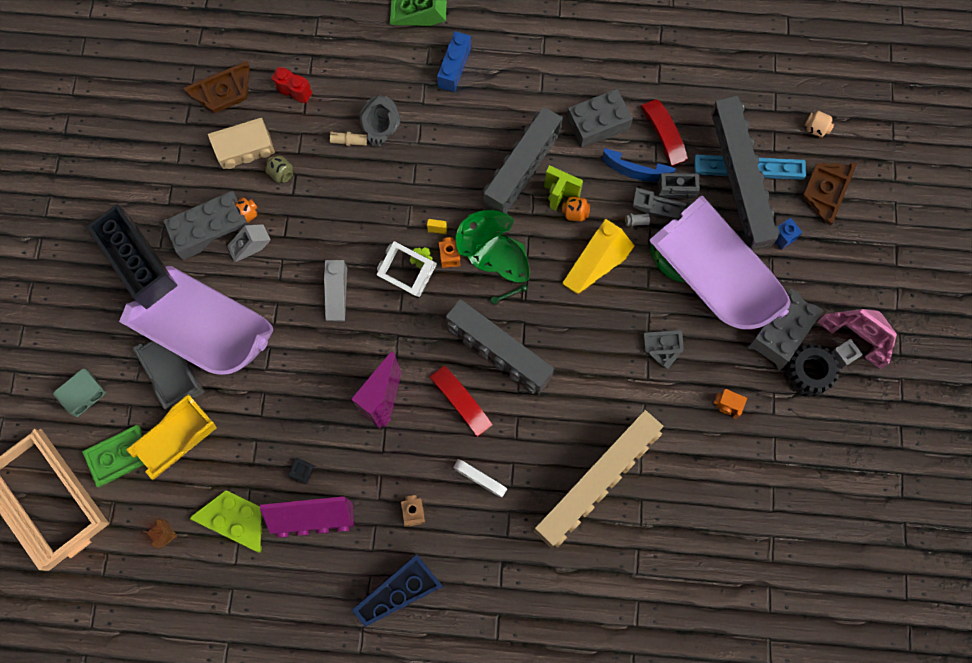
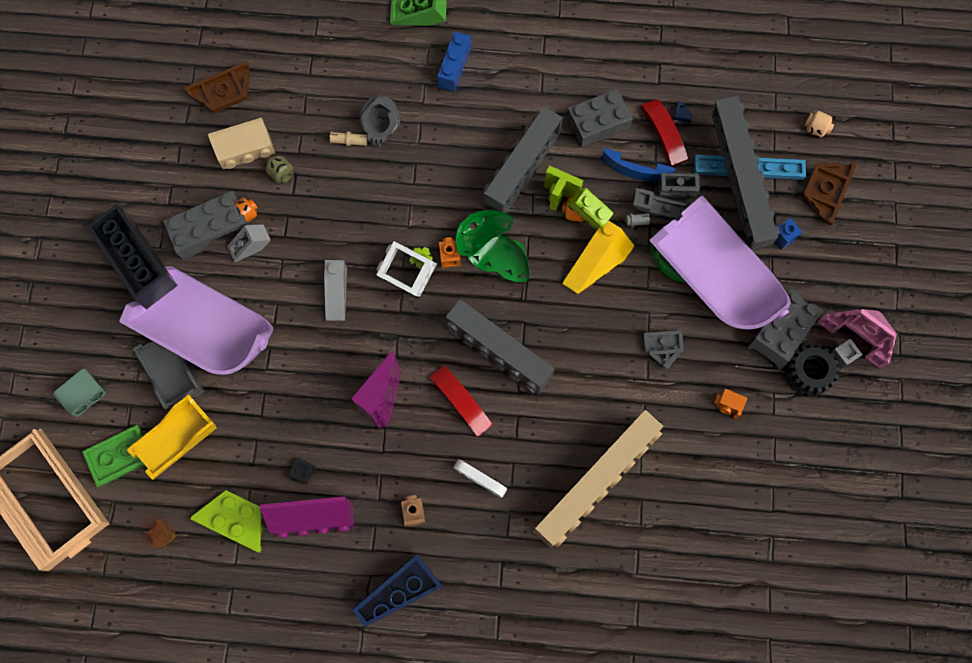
(292, 85): red brick -> none
(437, 226): yellow tile -> none
(494, 300): dark green hinge -> none
(590, 208): none -> lime brick
(682, 113): none -> dark blue tile

